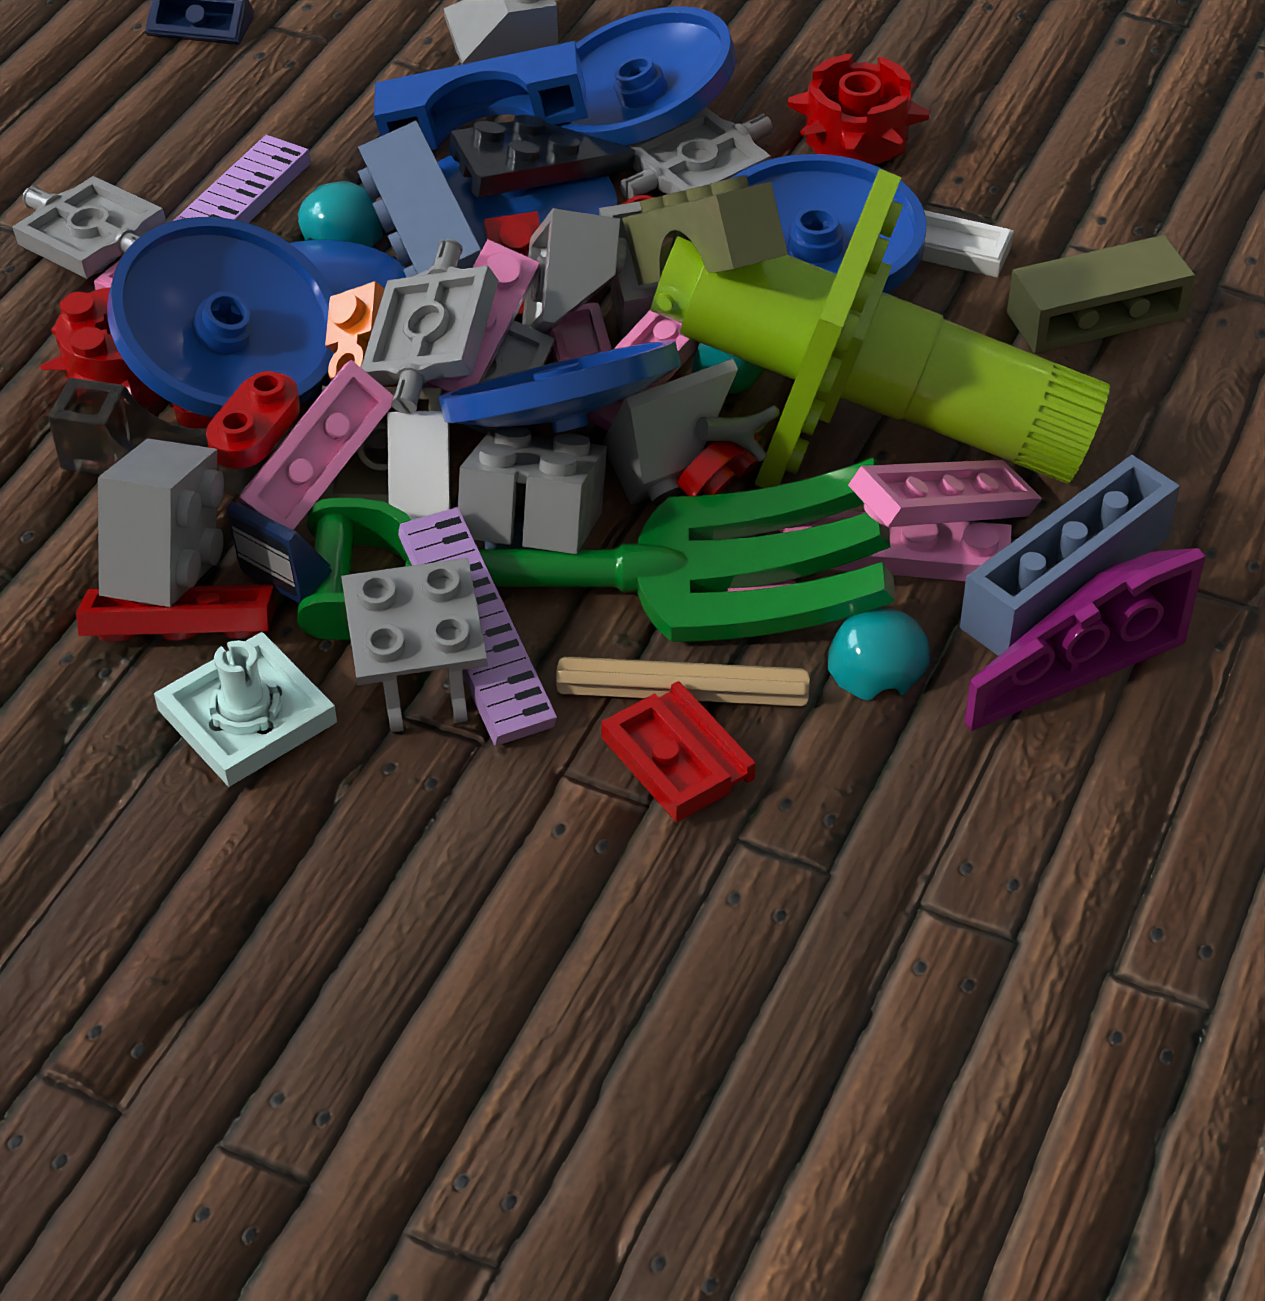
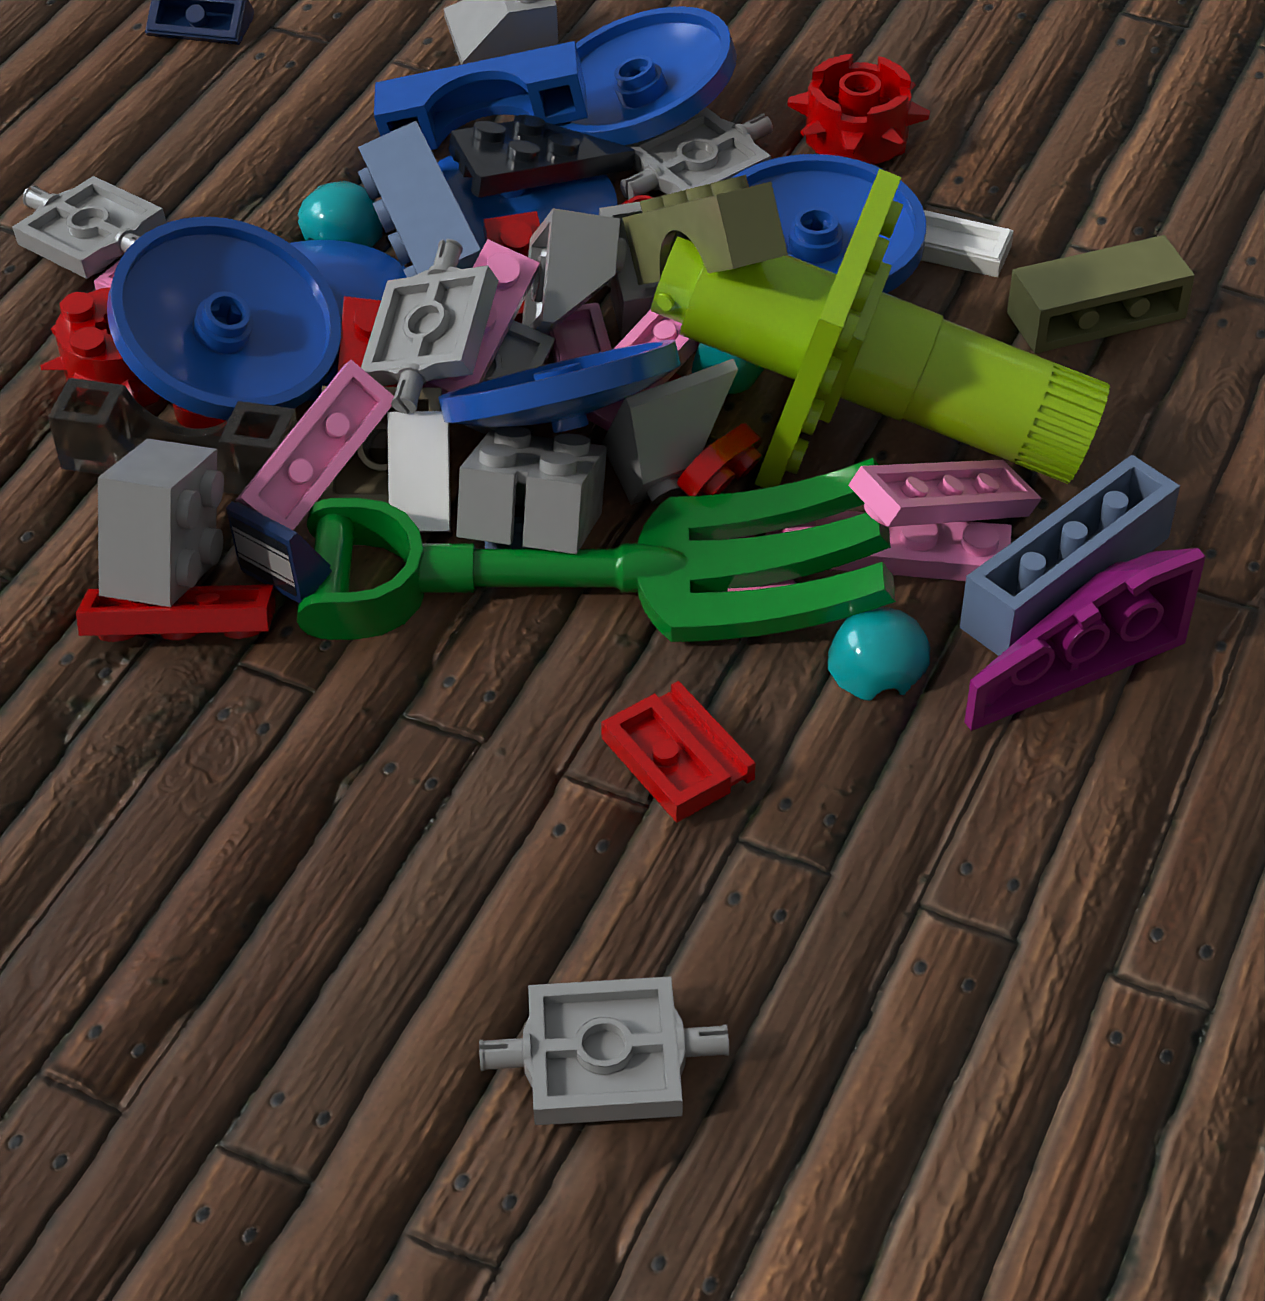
(237, 697): light aqua plate -> none
(251, 181): lavender tile -> none
(253, 419): red plate -> none
(351, 324): plate -> none
(414, 624): light grey plate -> none
(508, 688): lavender tile -> none
(604, 1050): none -> light grey plate
(704, 681): tan axle -> none
(737, 430): dark grey bar -> none

